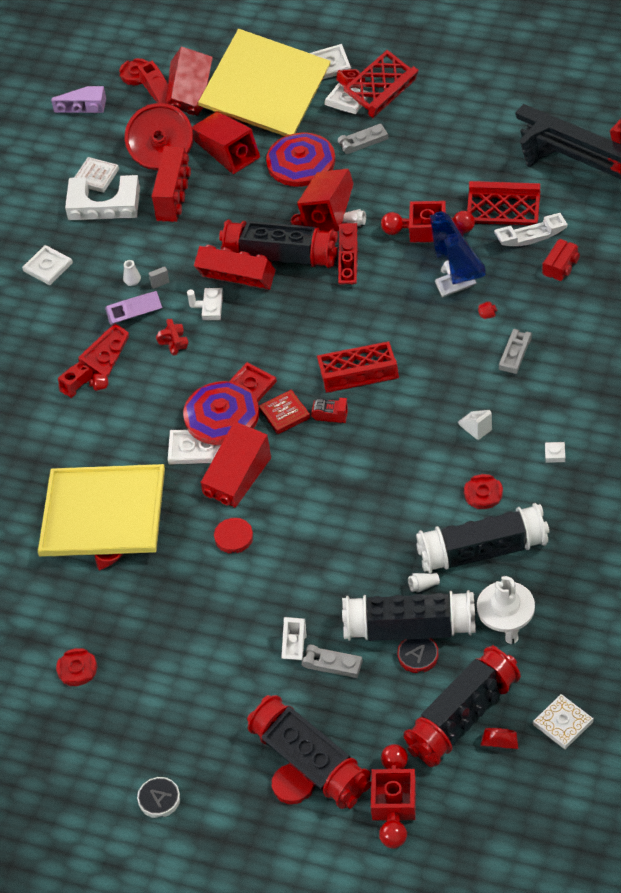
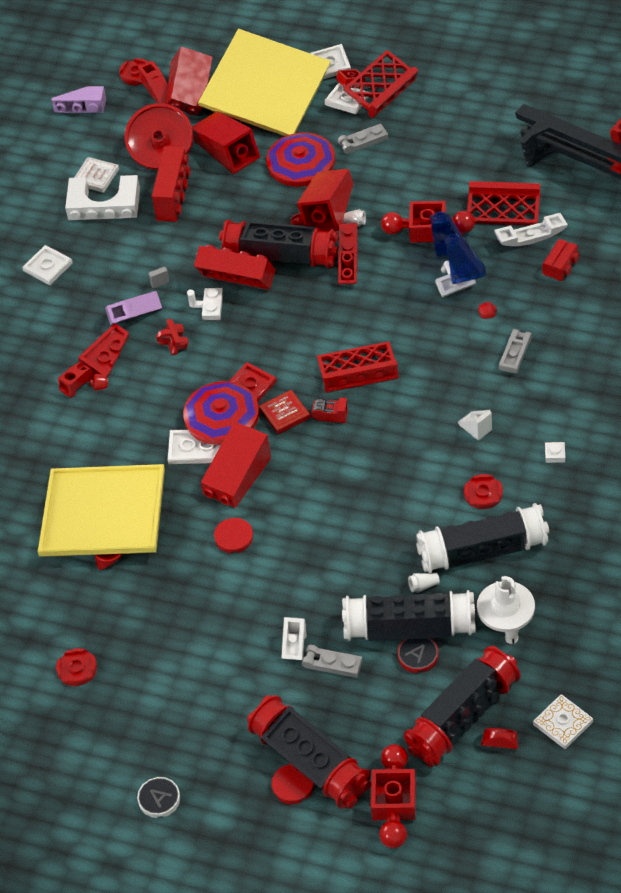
(131, 275): white cone -> none

